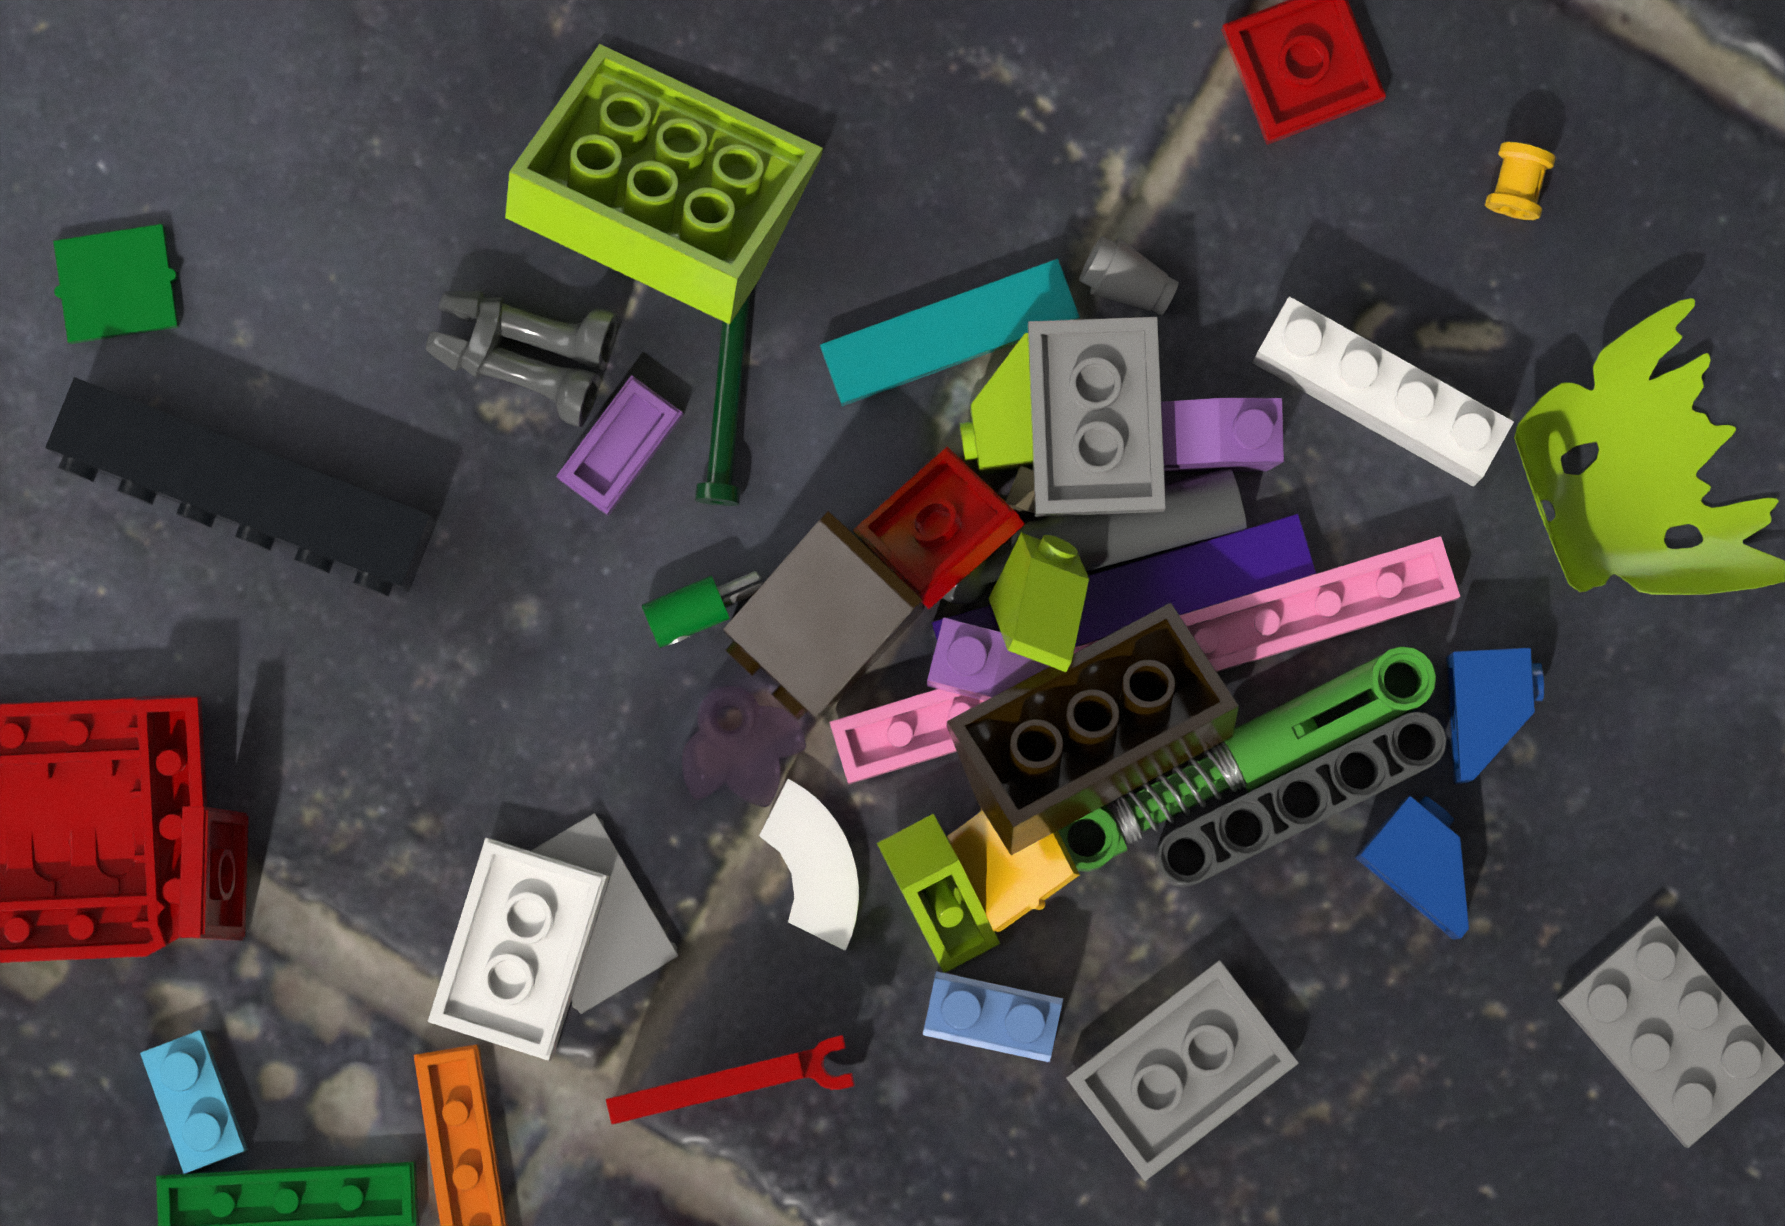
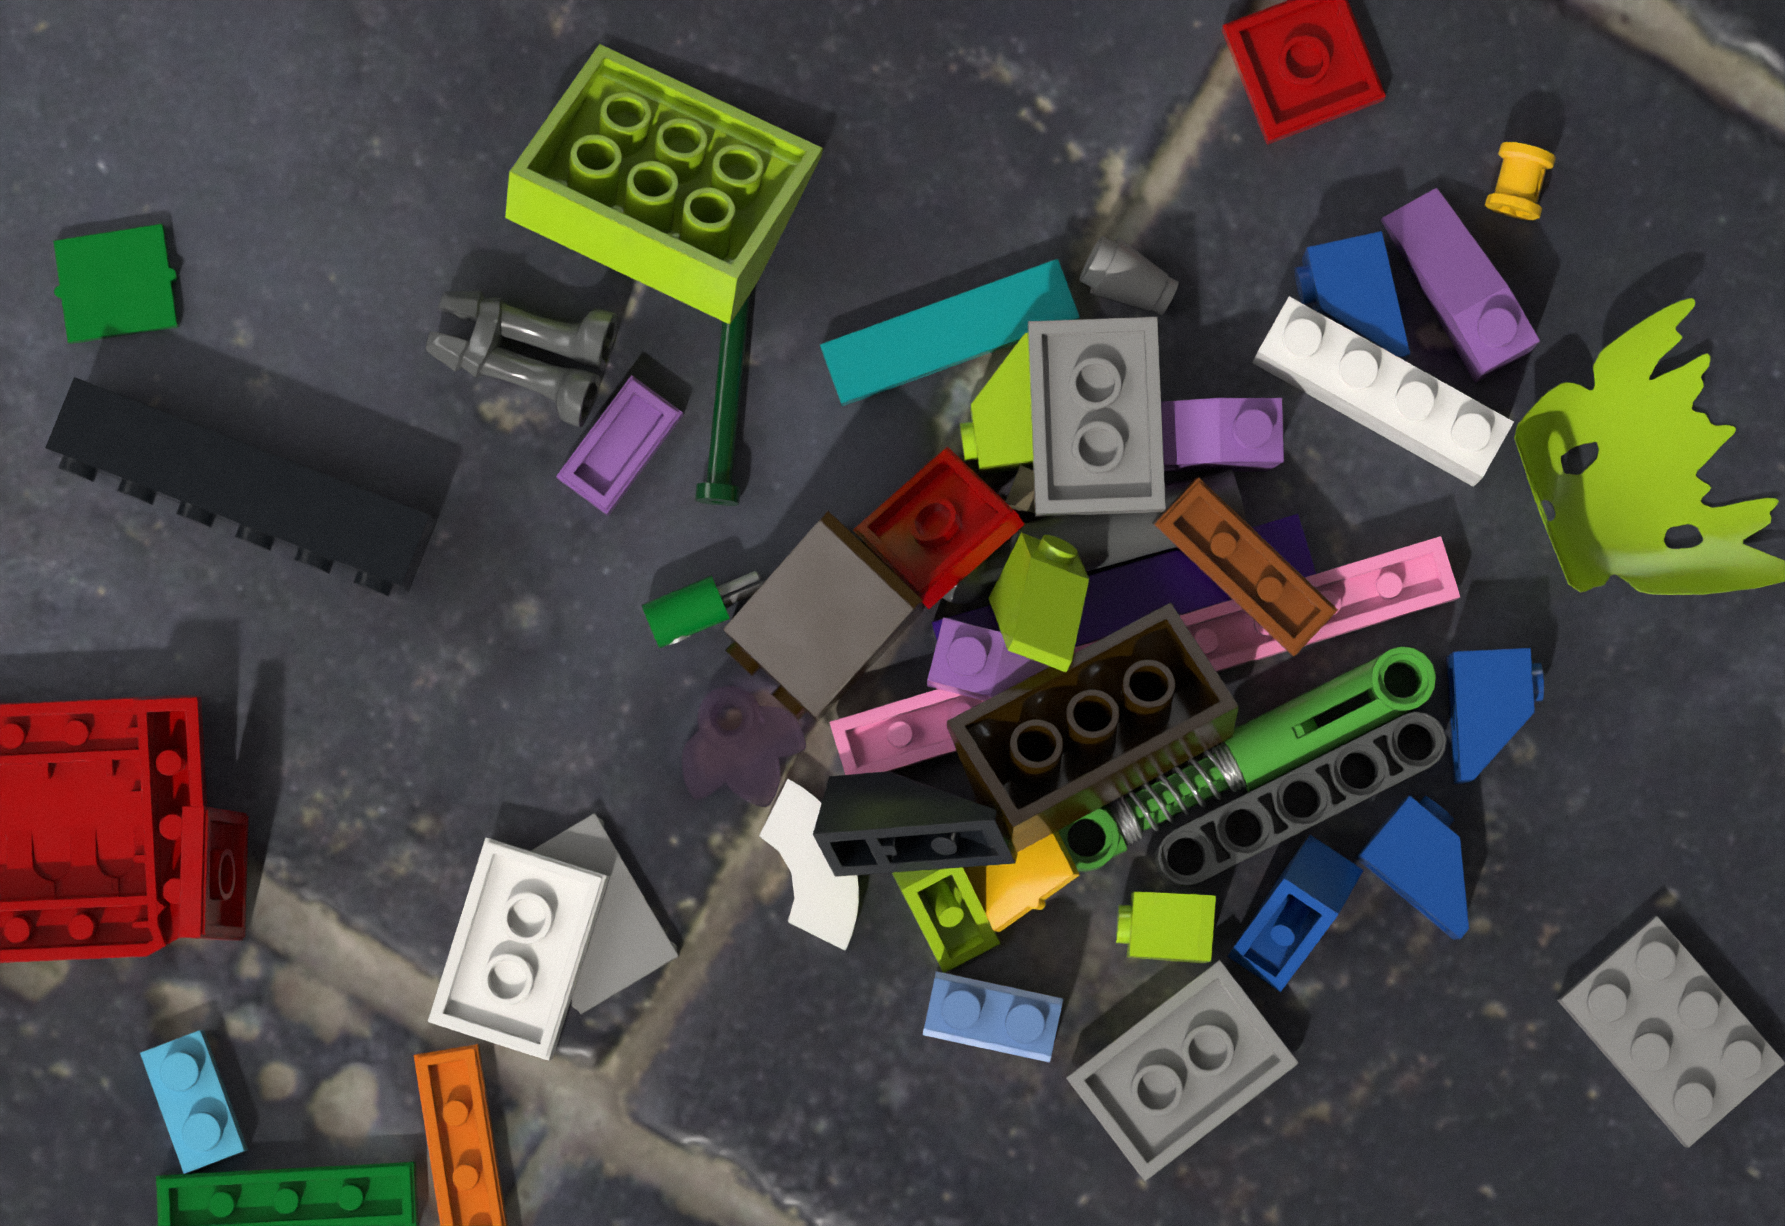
(731, 1082): red tile -> none
(903, 825): none -> black slope
(1167, 926): none -> lime slope
(1245, 566): none -> dark orange tile
(1296, 913): none -> blue slope
(1355, 288): none -> blue slope
(1461, 285): none -> medium lavender slope

